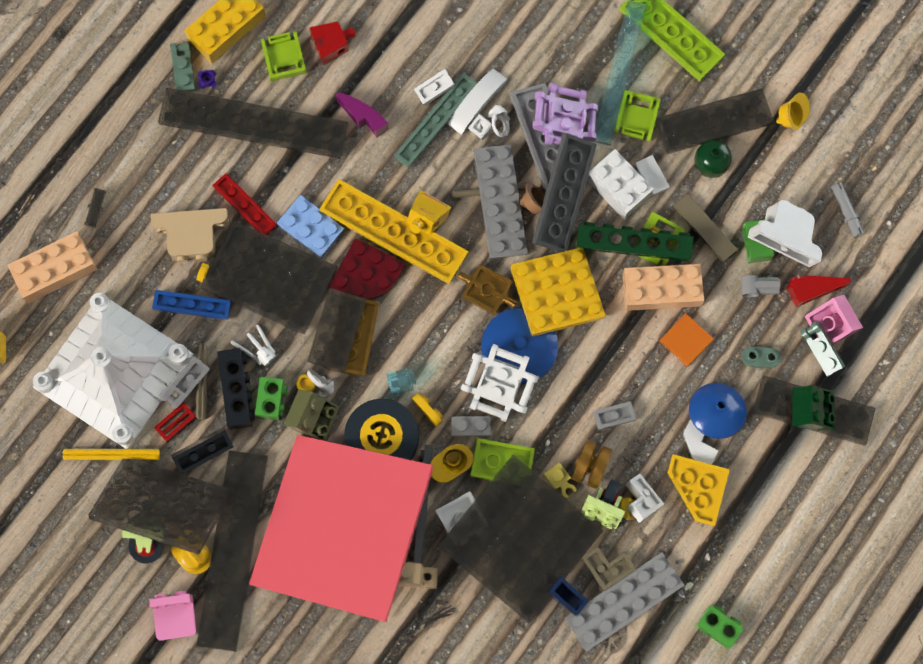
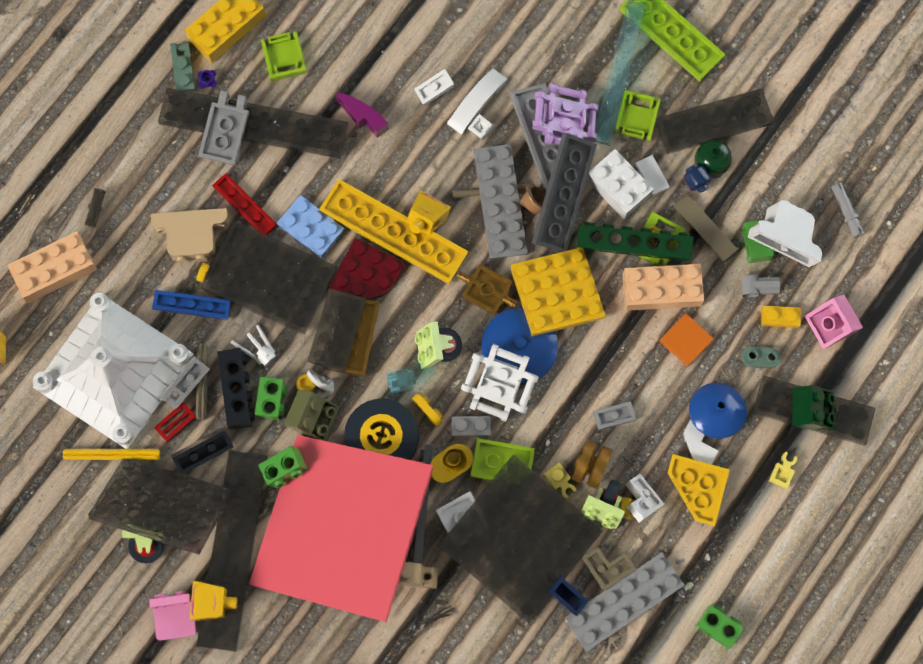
(193, 562): yellow piece -> none
(209, 601): none -> yellow torso
(224, 130): none -> light grey tile
(282, 463): none -> bright green brick
(331, 40): red torso -> none
(434, 121): sand green plate -> none
(437, 345): none -> yellowish green plate
(500, 113): white piece -> none
(697, 178): none -> dark blue head
(781, 316): none -> yellow plate
(782, 473): none -> light yellow plate
(795, 112): yellow piece -> none
(813, 287): red slope -> none
(823, 348): plate -> none

